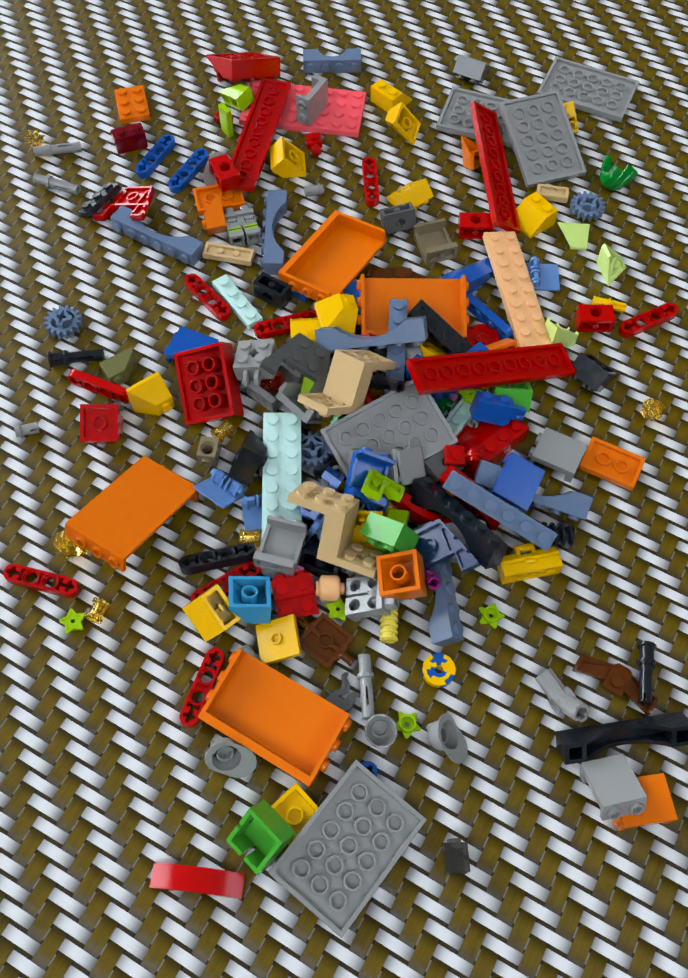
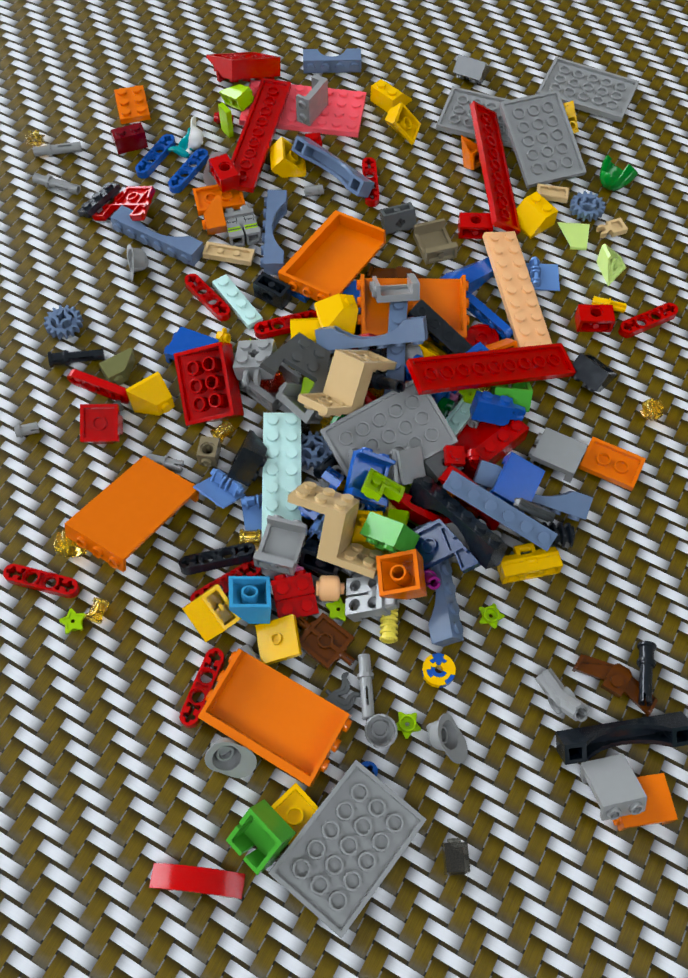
(136, 260): none -> light grey piece
(168, 463): none -> light grey axle
(190, 141): none -> hair
(223, 336): none -> yellow plate
(348, 176): none -> sand blue arch
(397, 292): none -> light grey panel
(414, 192): yellow slope -> none
(534, 509): none -> dark grey axle
(560, 335): yellowish green slope -> none
(613, 227): none -> tan plate

